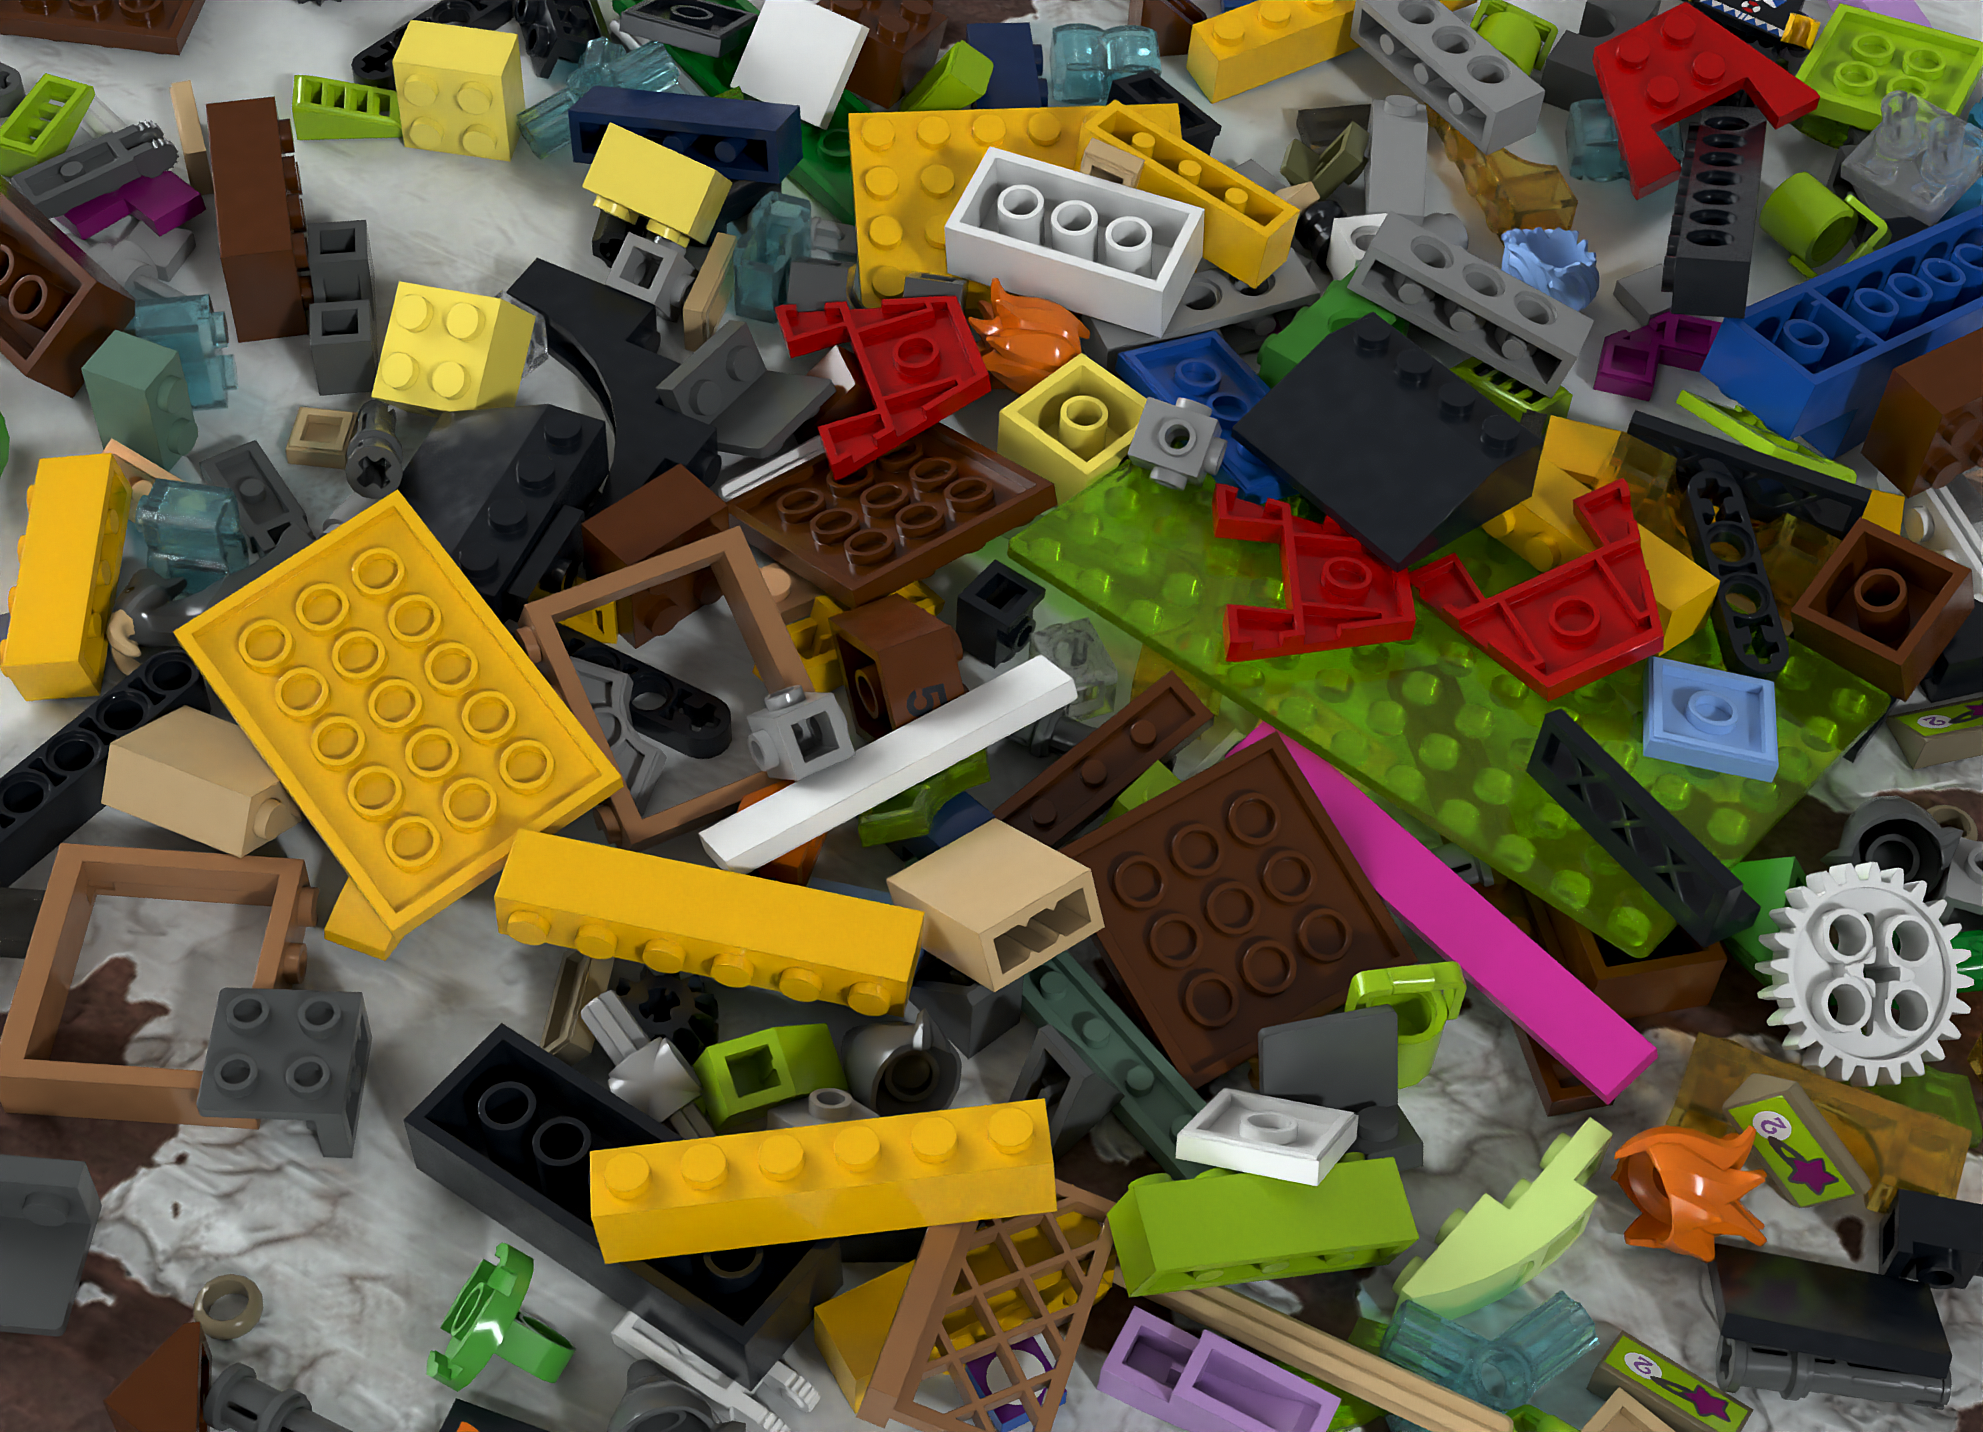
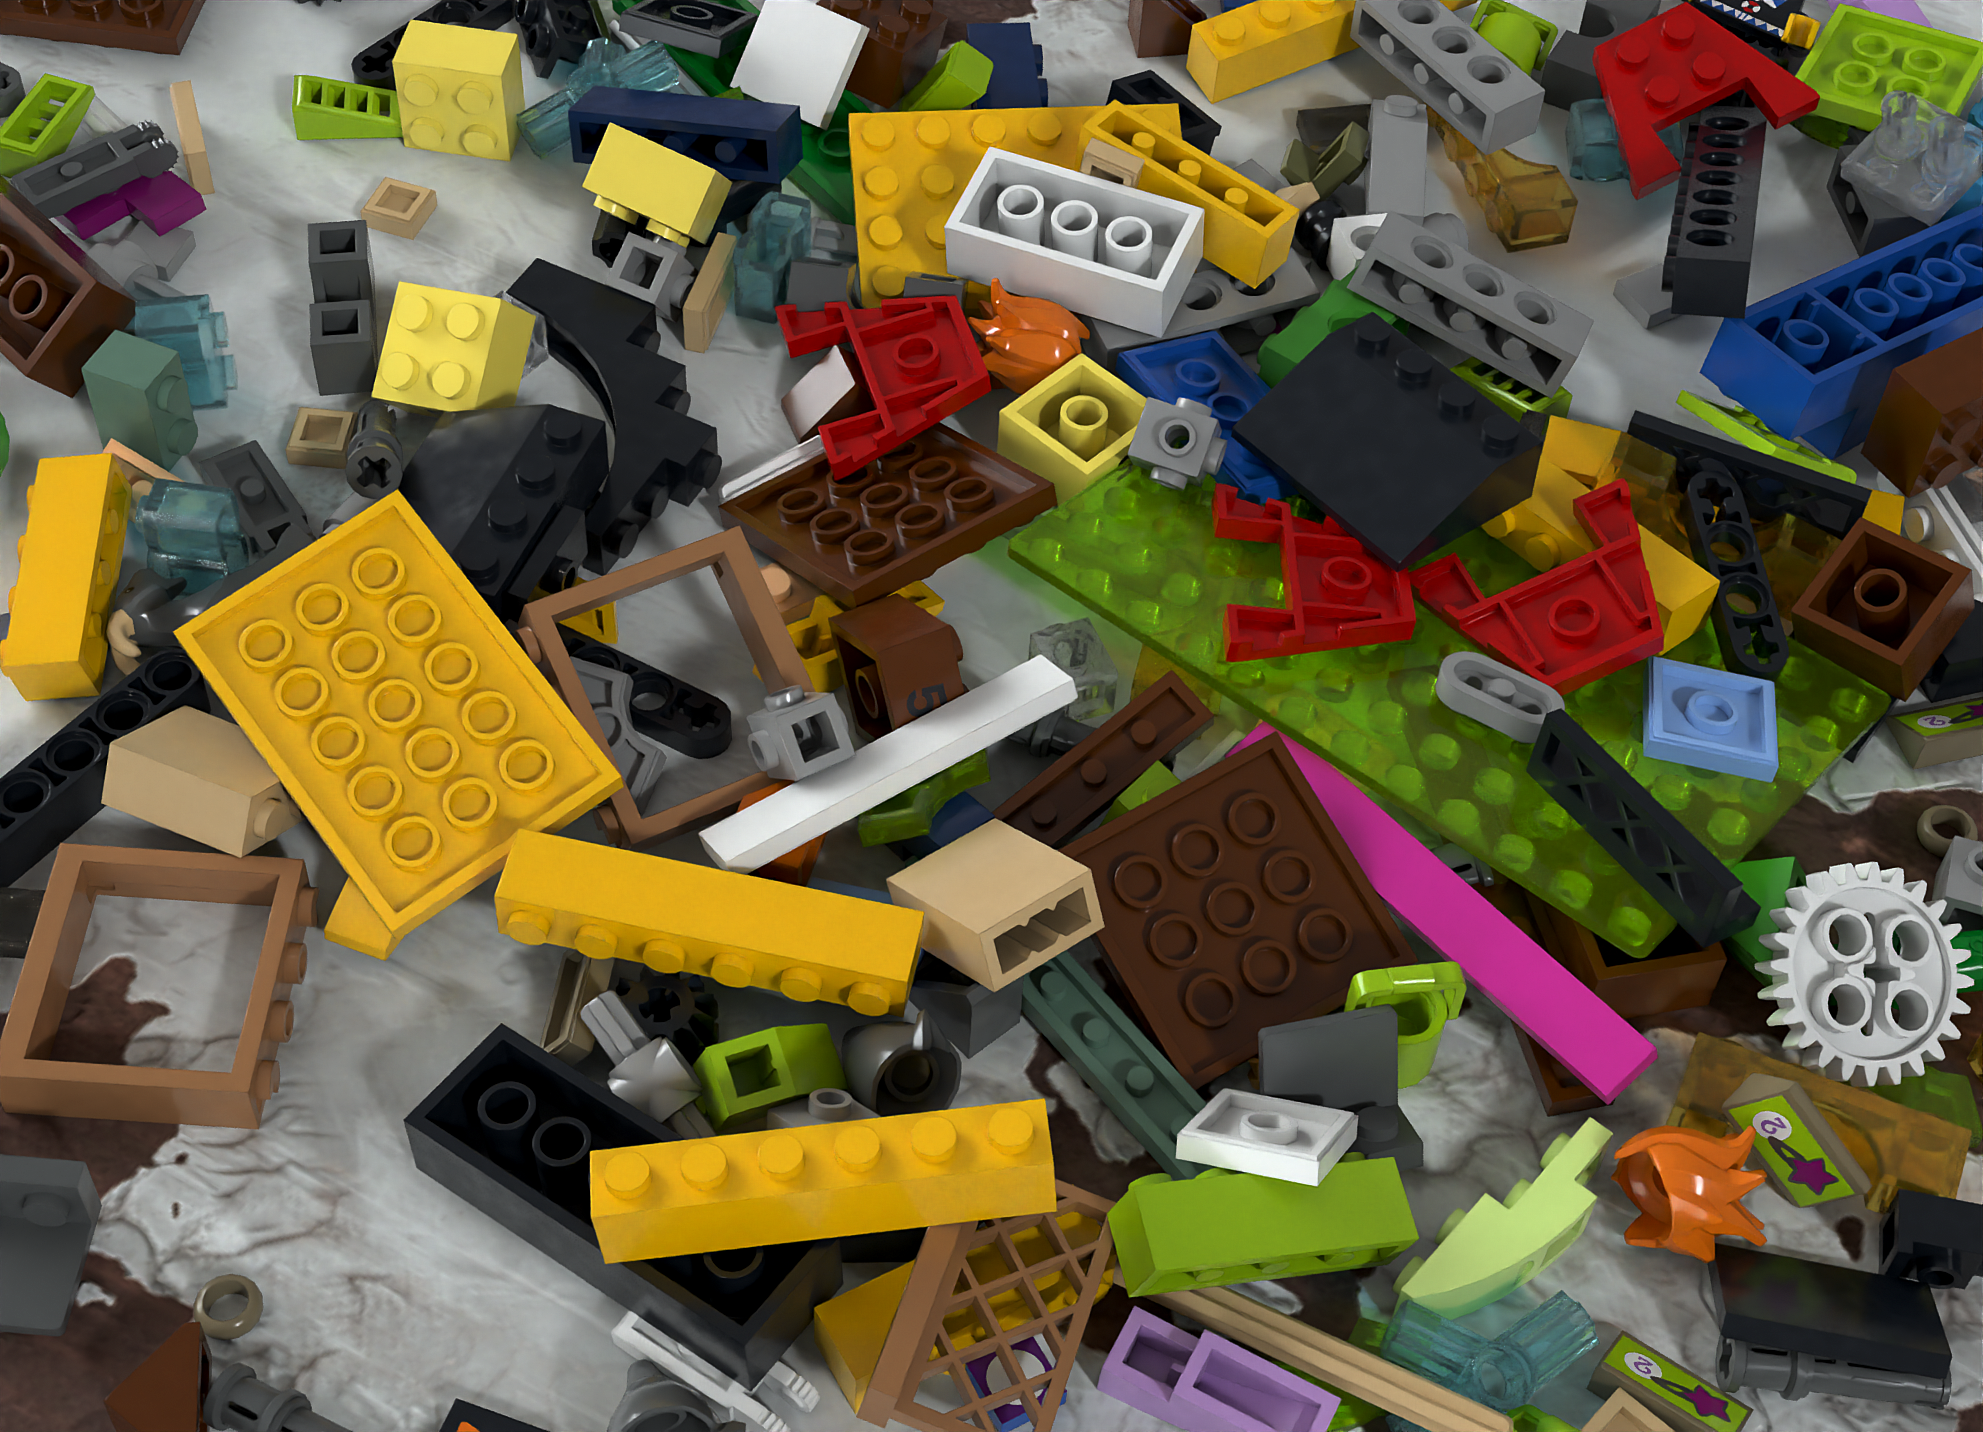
(259, 219): reddish brown brick -> none
(289, 1060): dark grey bracket -> none
(399, 208): none -> tan tile
(489, 1322): bright green tile -> none
(645, 524): reddish brown brick -> none
(735, 393): dark grey bracket -> none
(1002, 623): black brick -> none
(1072, 1086): dark grey slope -> none
(1089, 58): clear light blue brick -> none
(1496, 695): none -> light grey plate
(1552, 264): light blue hair -> none
(1631, 358): magenta tile -> none
(1817, 223): lime piece -> none
(1896, 836): dark grey hat -> none

